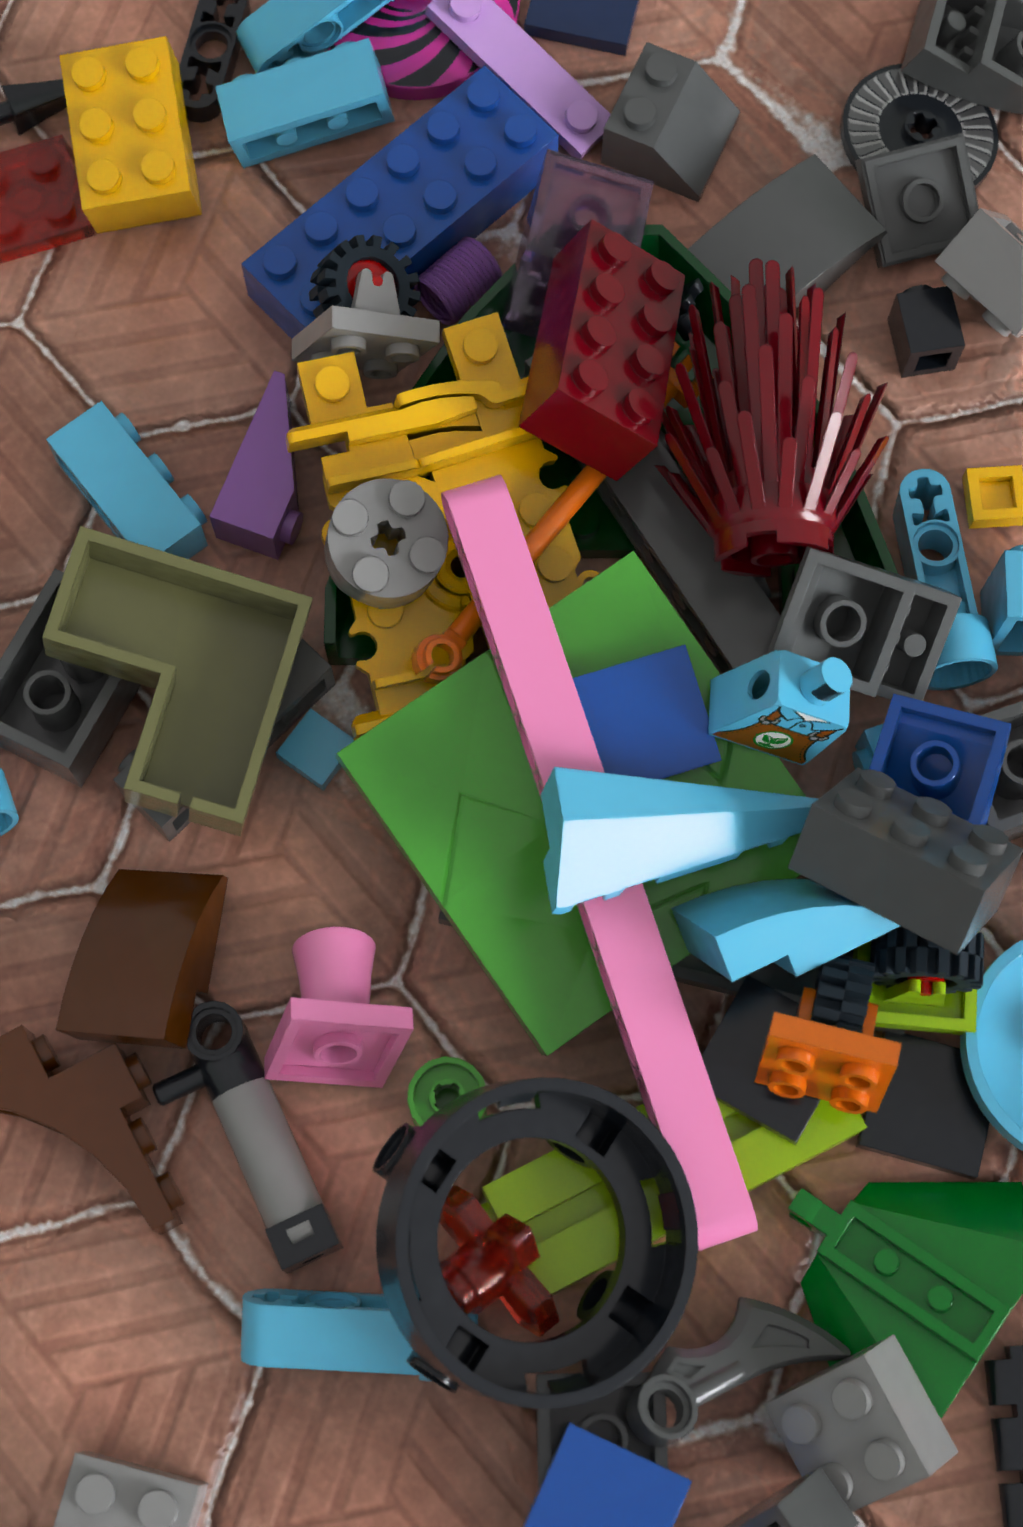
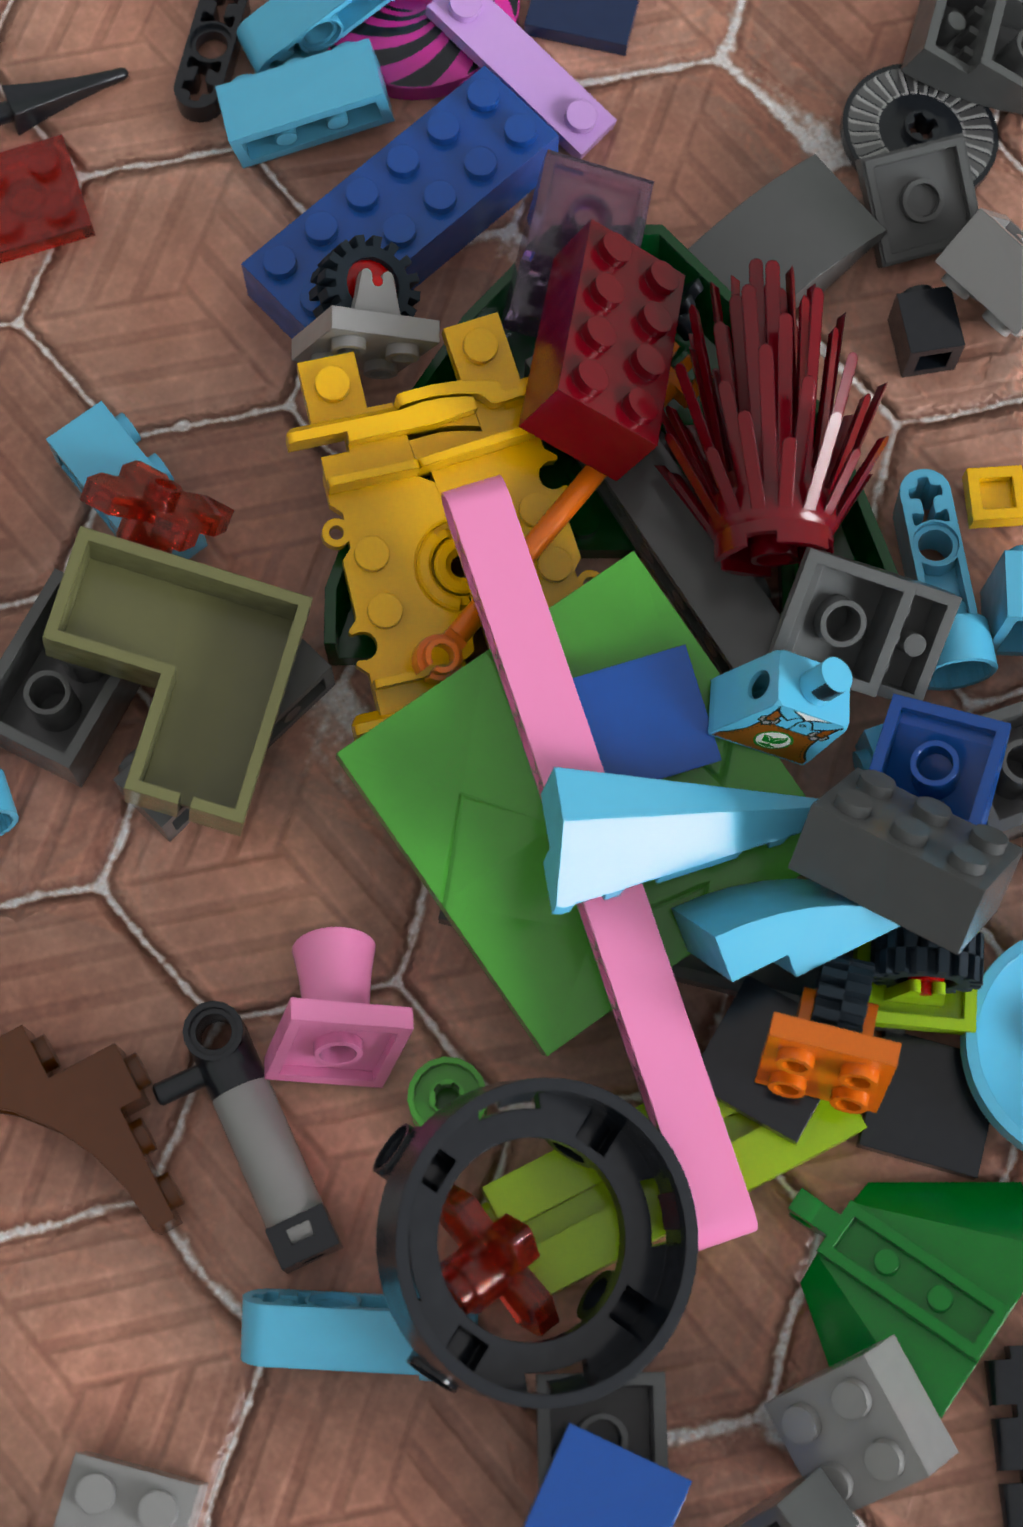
(130, 135): yellow brick -> none
(144, 959): reddish brown slope -> none
(155, 508): none -> clear red plant
(260, 492): medium lavender slope -> none
(313, 749): medium azure tile -> none
(401, 513): light grey brick -> none
(458, 280): medium lavender piece -> none
(669, 123): dark grey slope -> none
(754, 1344): dark grey piece -> none

